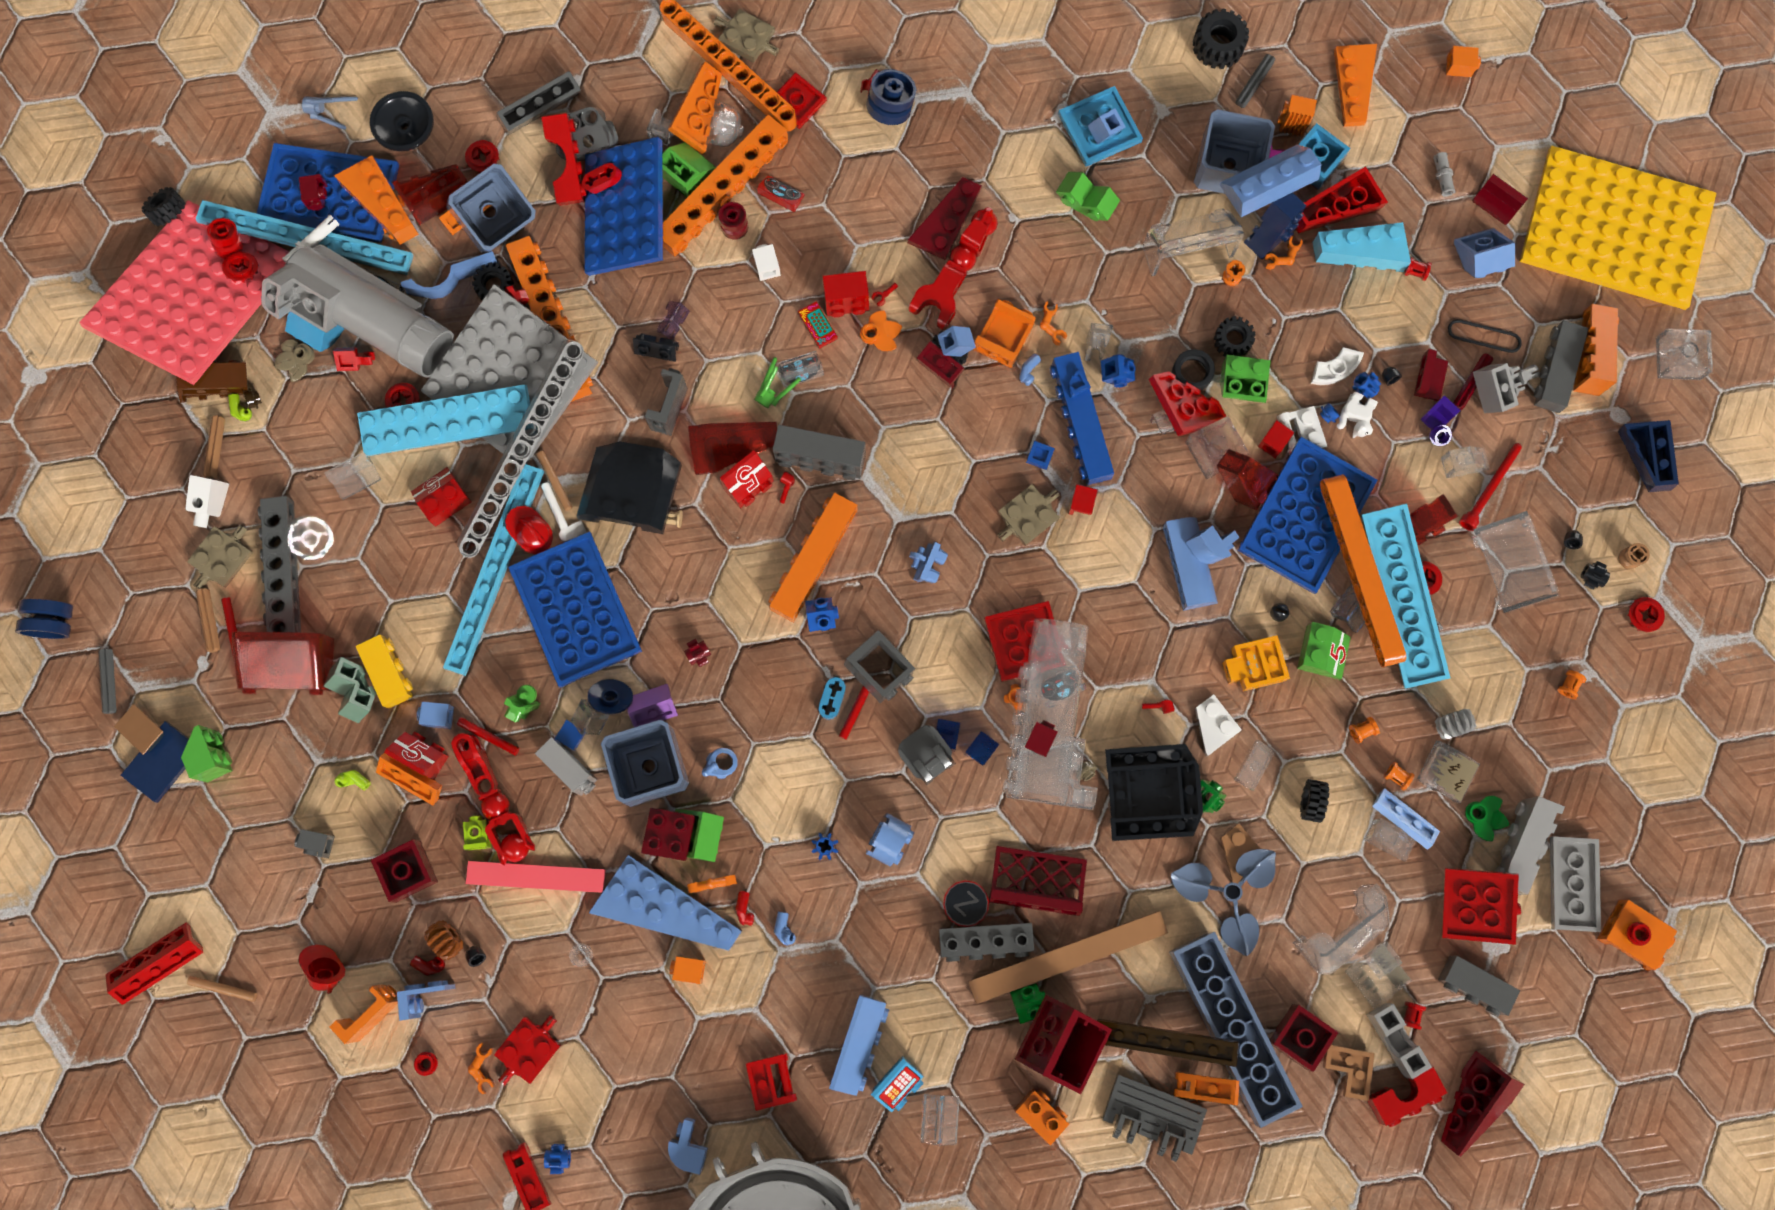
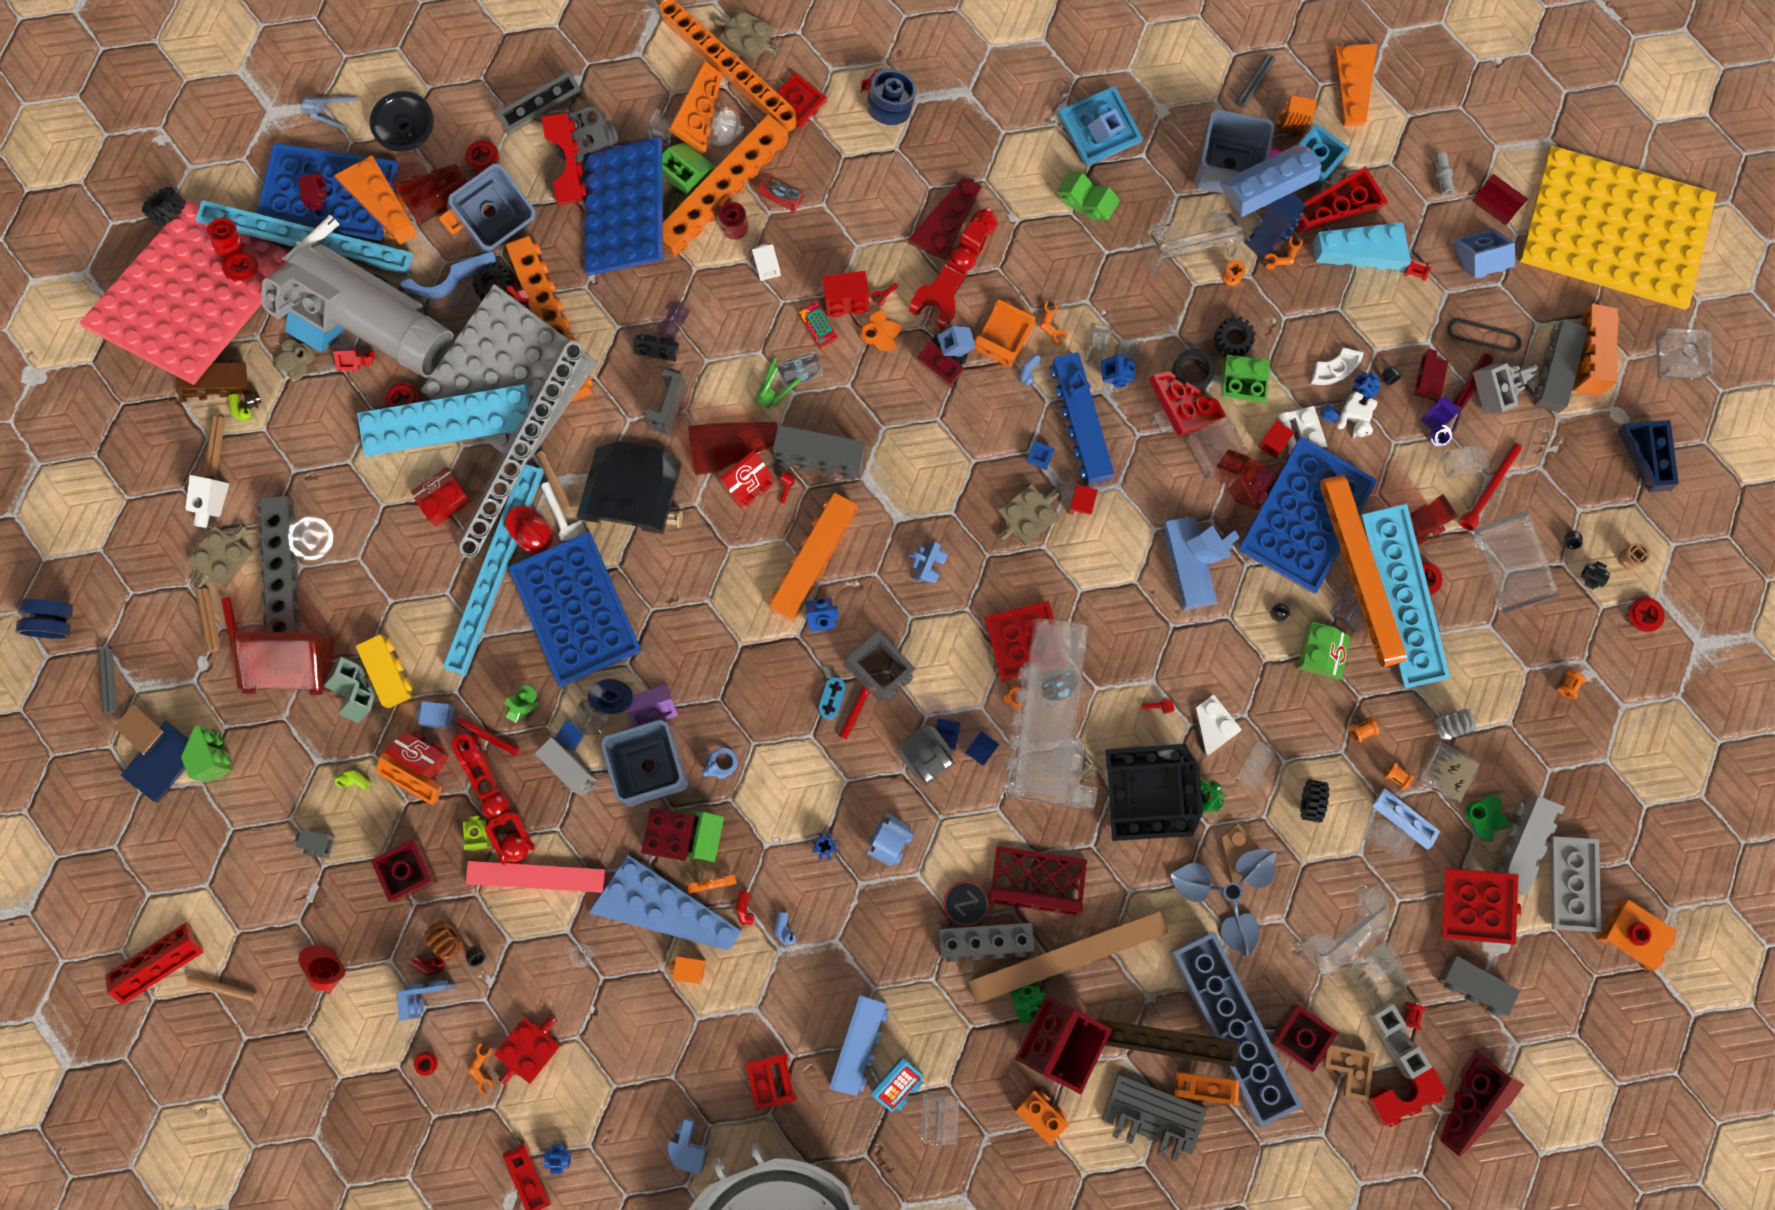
(351, 1031): orange panel -> none
(353, 475): clear panel -> none
(601, 178): red beam -> none
(697, 652): dark red gear -> none
(1041, 738): dark red brick -> none
(1224, 24): black tyre -> none
(1256, 664): light orange piece -> none
(1462, 61): orange brick -> none

